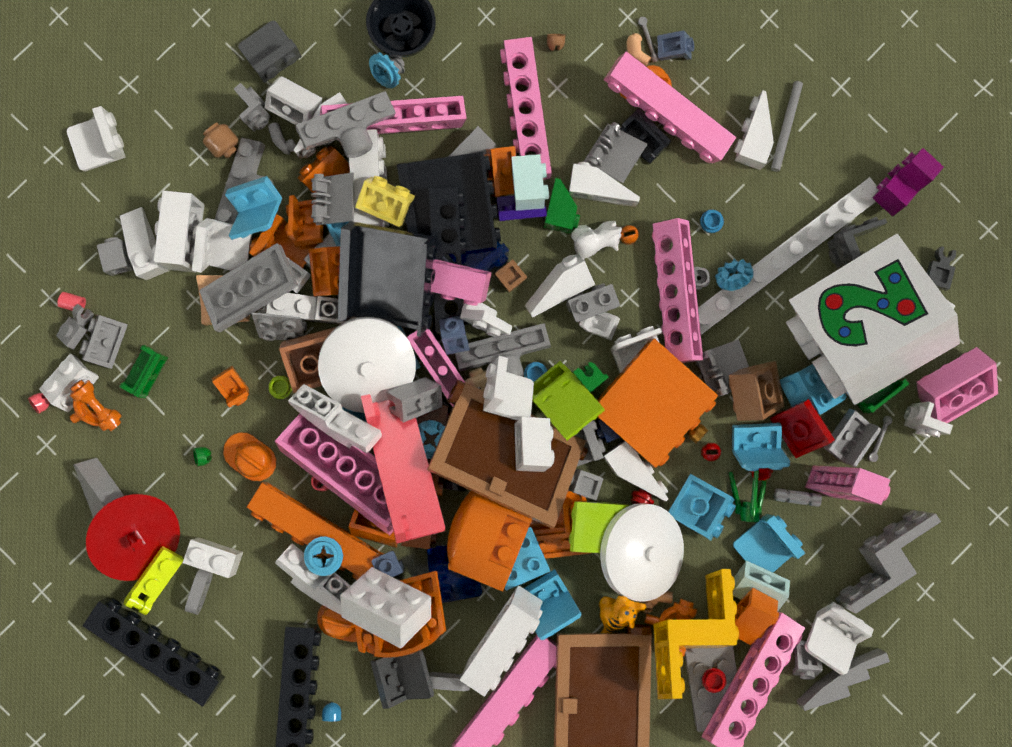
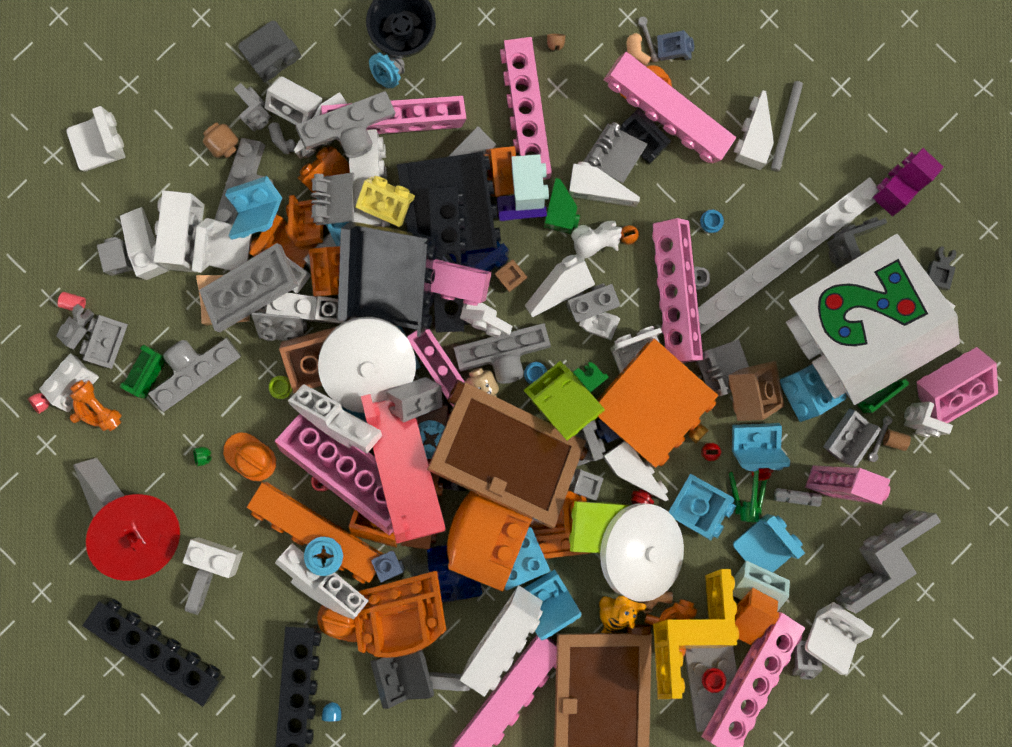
(153, 580): neon yellow plate -> none
(191, 370): none -> light grey plate
(231, 387): orange bracket -> none
(386, 607): white brick -> none
(453, 335): sand blue bracket -> none
(506, 392): white bracket -> none
(533, 444): white brick -> none
(736, 281): medium azure gear -> none
(803, 429): red plate -> none
(834, 686): light grey slope -> none
(896, 440): none -> medium nougat hinge

